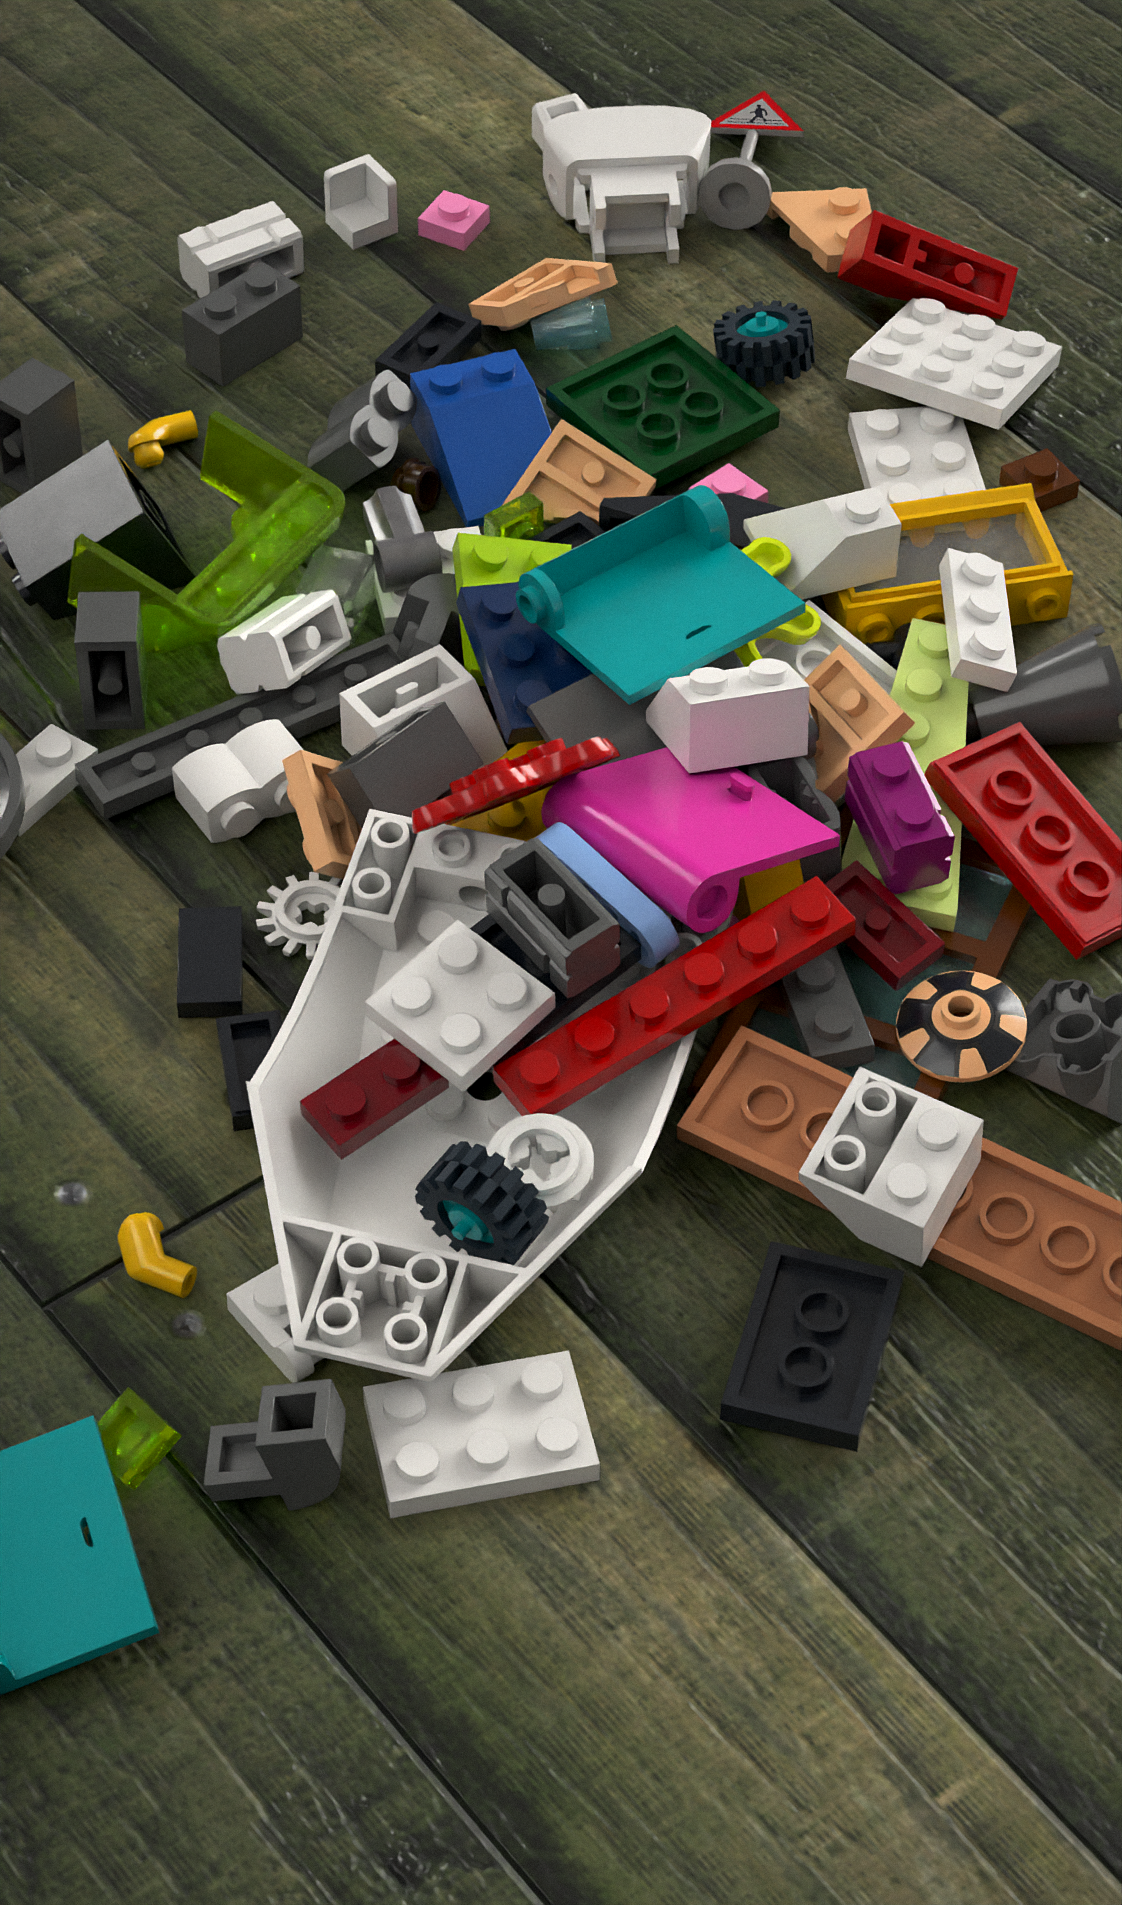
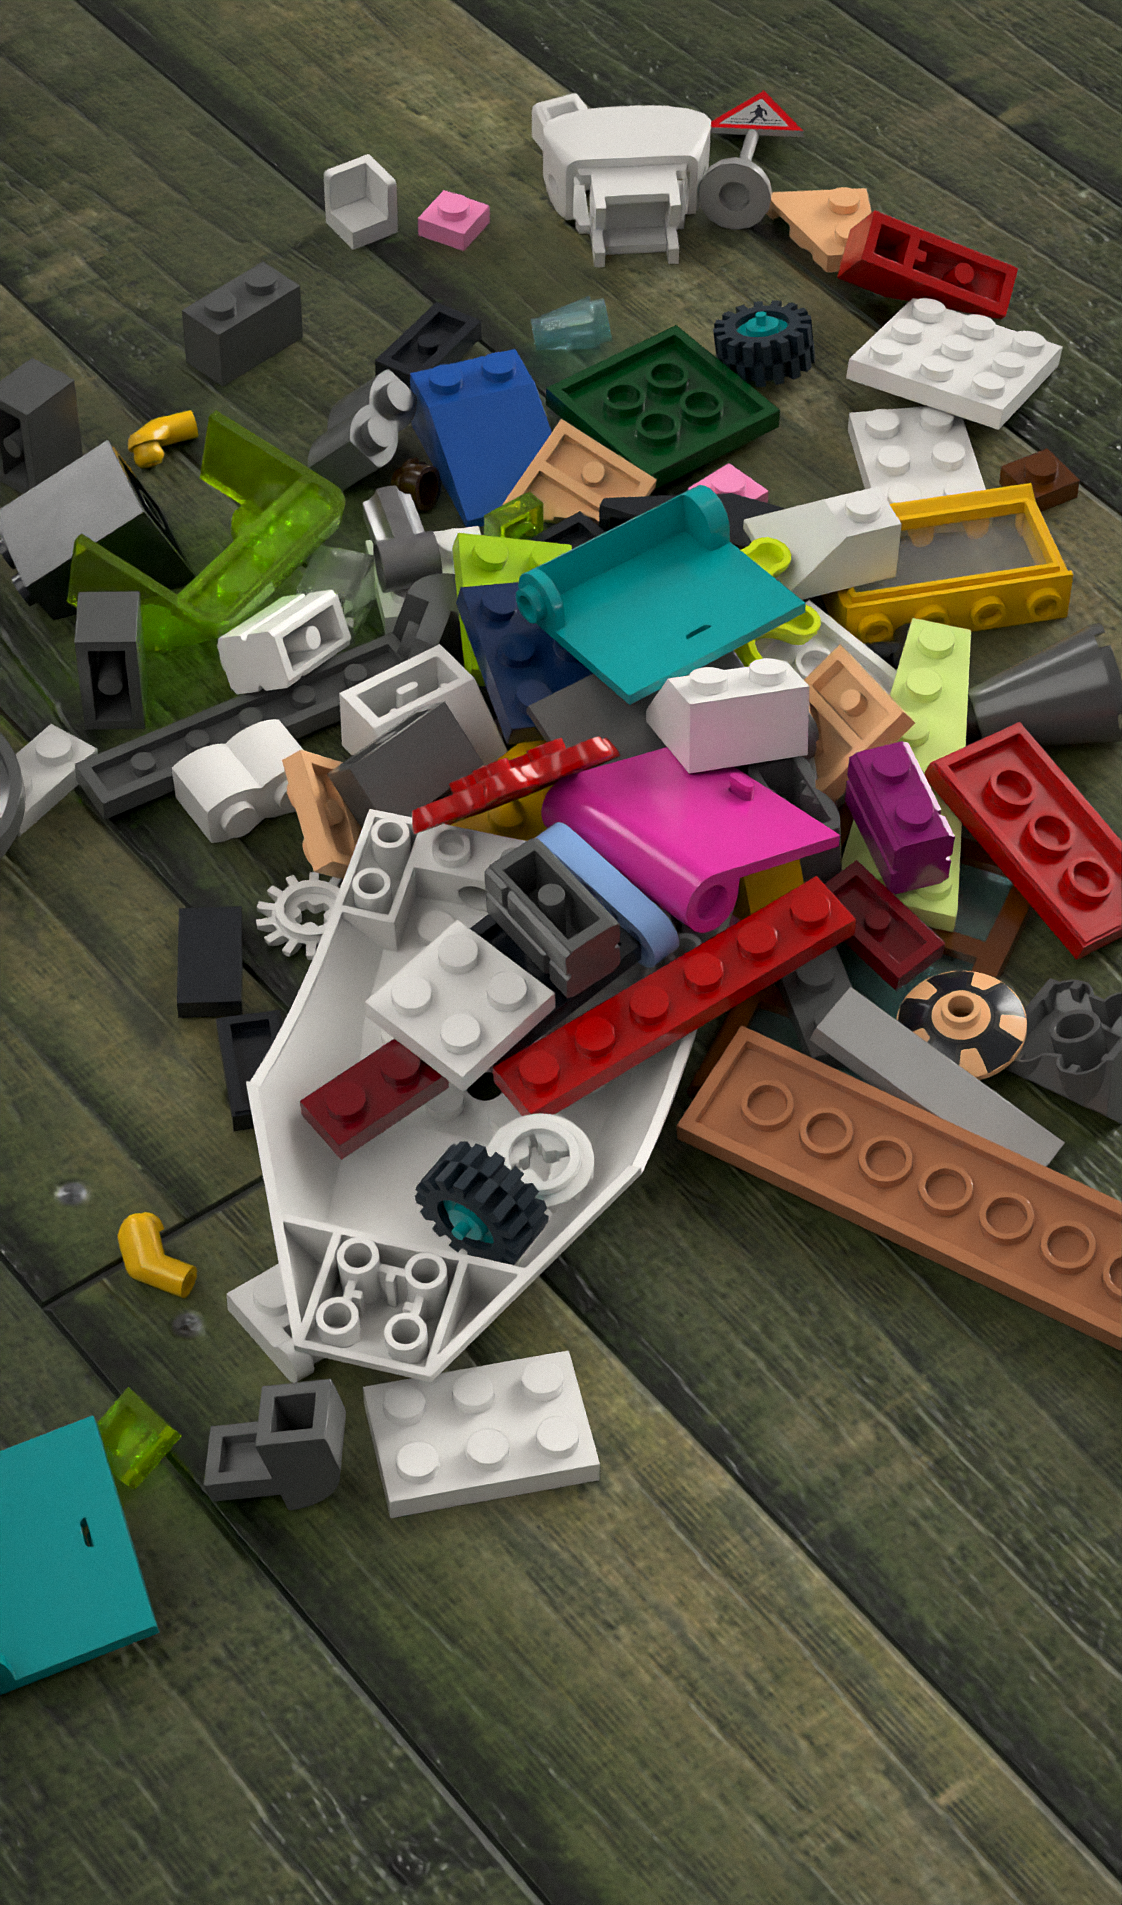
(236, 244): white brick -> none
(540, 290): light nougat wing -> none
(812, 1346): black plate -> none
(893, 1164): white slope -> none
(917, 1073): none -> light grey tile
(977, 619): white plate -> none

